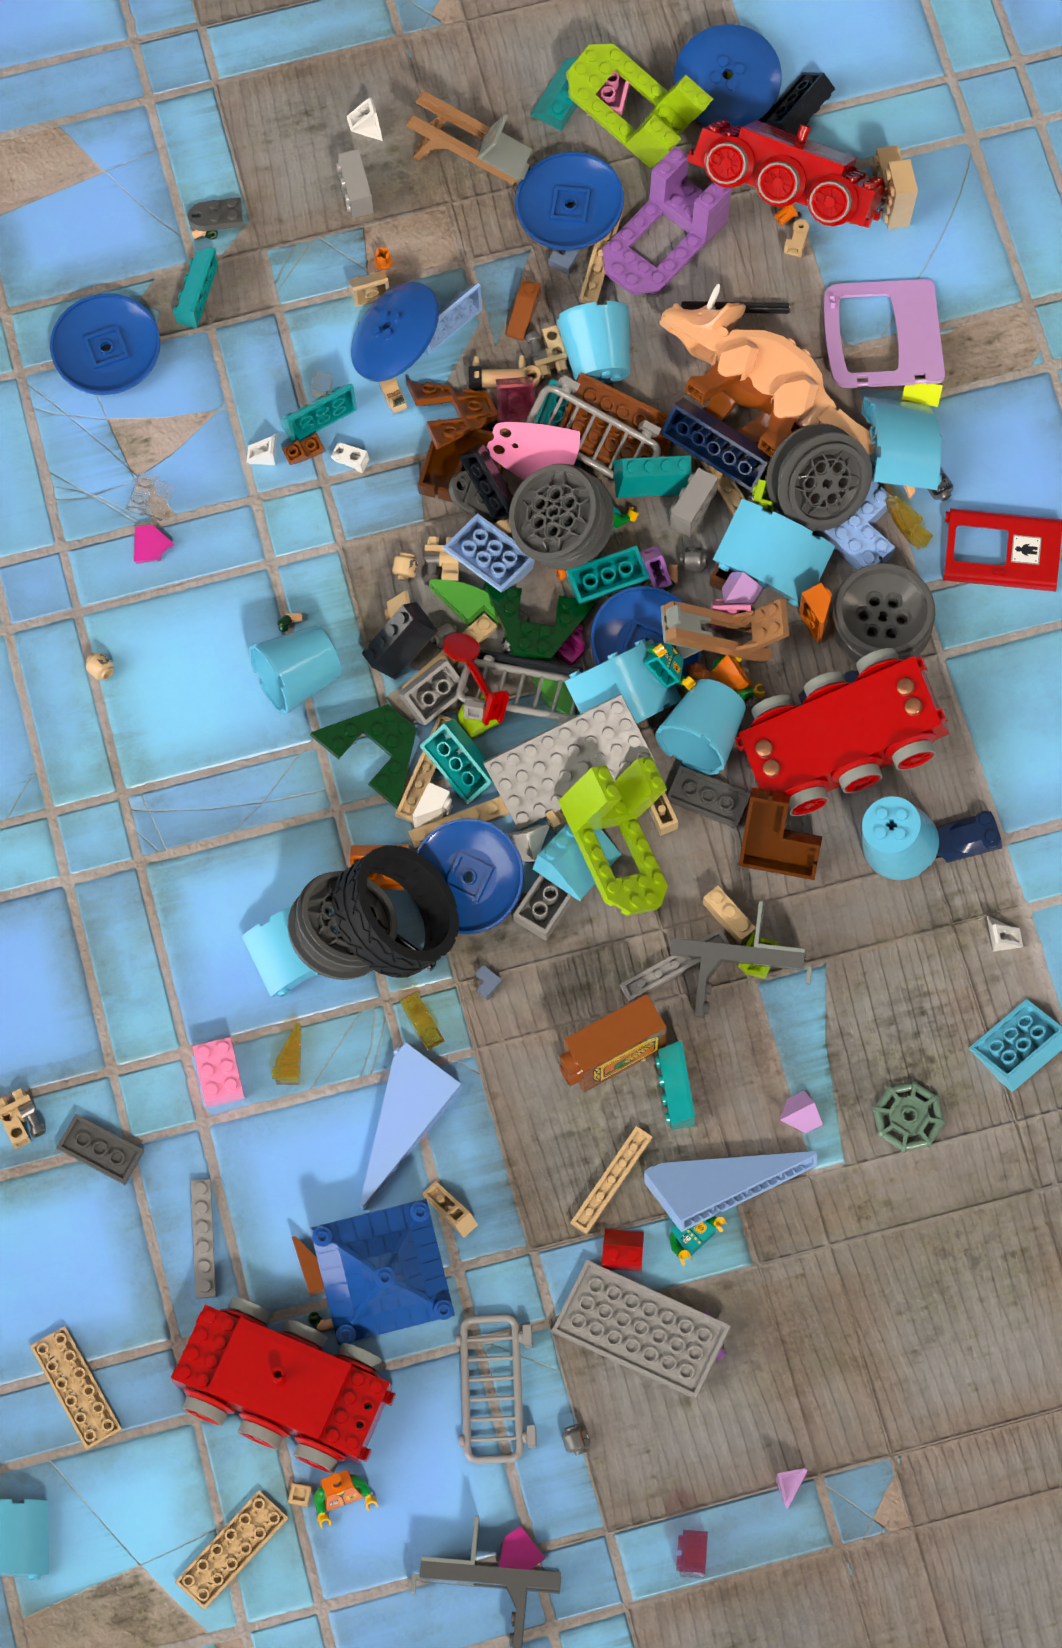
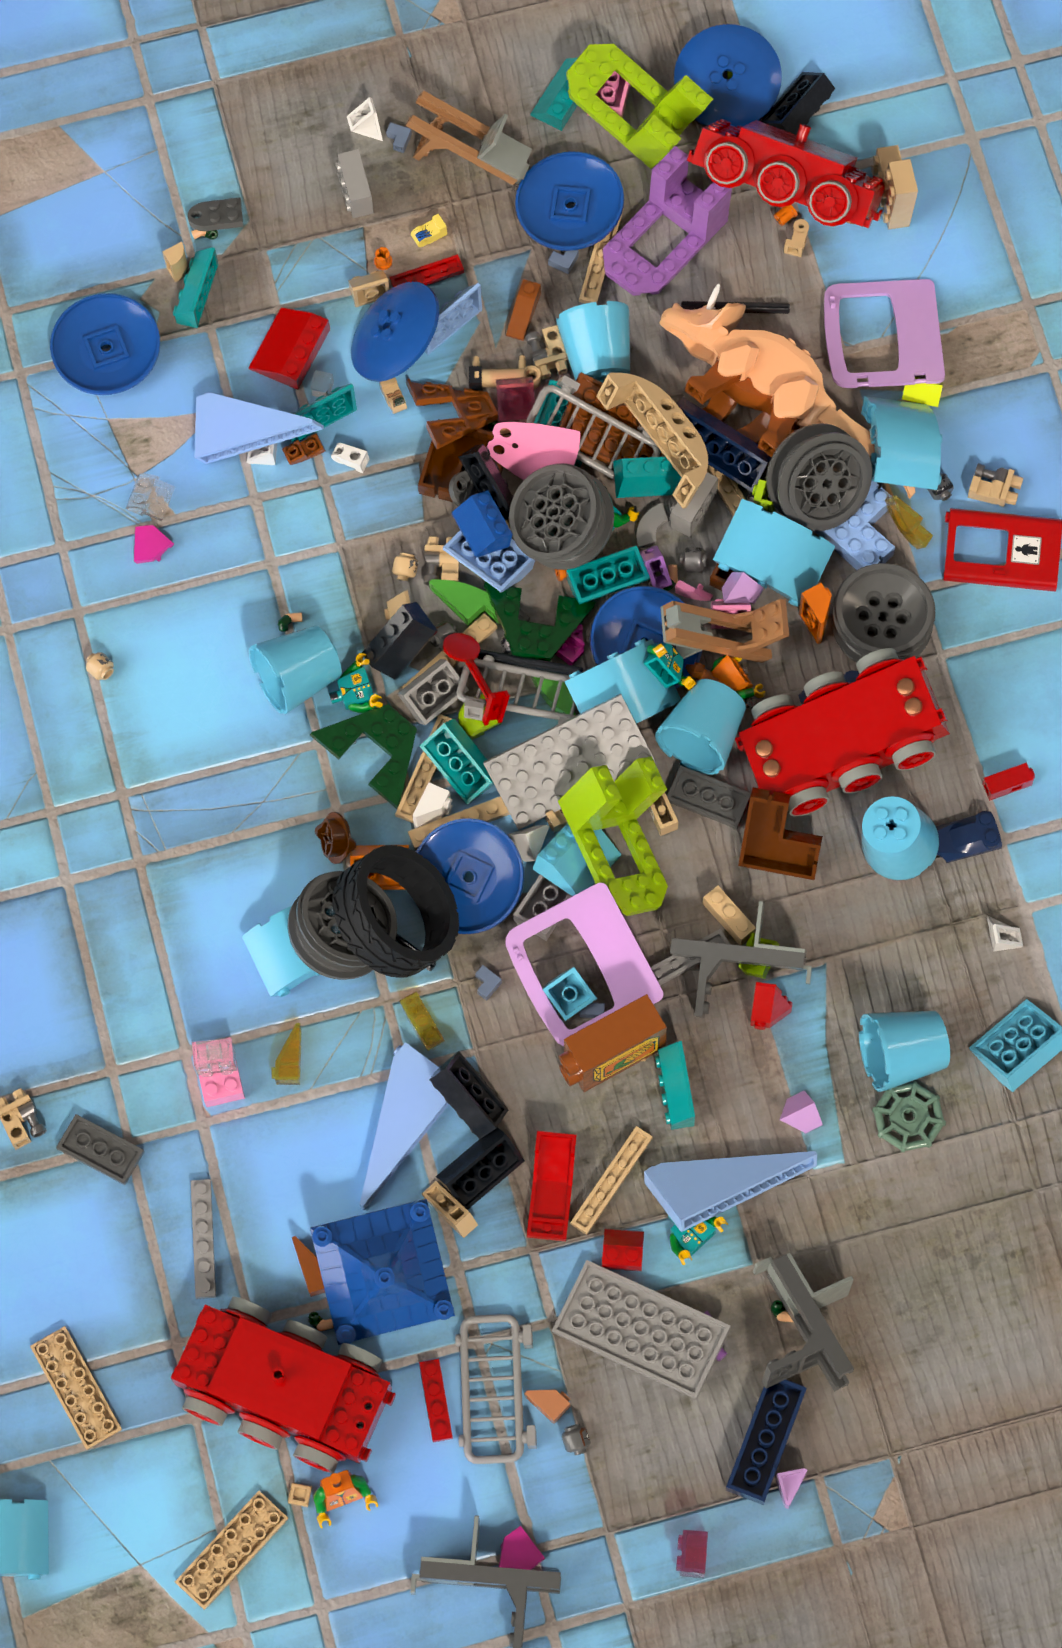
(176, 261): none -> tan brick
(214, 1057): none -> clear brick
(235, 427): none -> light blue slope
(290, 346): none -> red slope
(335, 837): none -> reddish brown piece
(355, 688): none -> torso
(400, 135): none -> sand blue piece
(429, 231): none -> light yellow leg
(431, 272): none -> red plate
(436, 1400): none -> red plate
(469, 1095): none -> black slope
(480, 1168): none -> black slope
(482, 524): none -> blue slope
(549, 1402): none -> nougat slope
(551, 1186): none -> red windscreen
(569, 993): none -> medium azure slope
(592, 1010): none -> sand blue piece
(610, 942): none -> lavender door
(649, 525): none -> light grey tile
(665, 426): none -> tan slope
(693, 593): none -> bright pink slope
(765, 1441): none -> dark blue brick
(768, 1006): none -> red wedge
(780, 1312): none -> arm
(803, 1307): none -> dark grey piece
(903, 1046): none -> medium azure cone
(998, 489): none -> tan hips
(1008, 781): none -> red brick

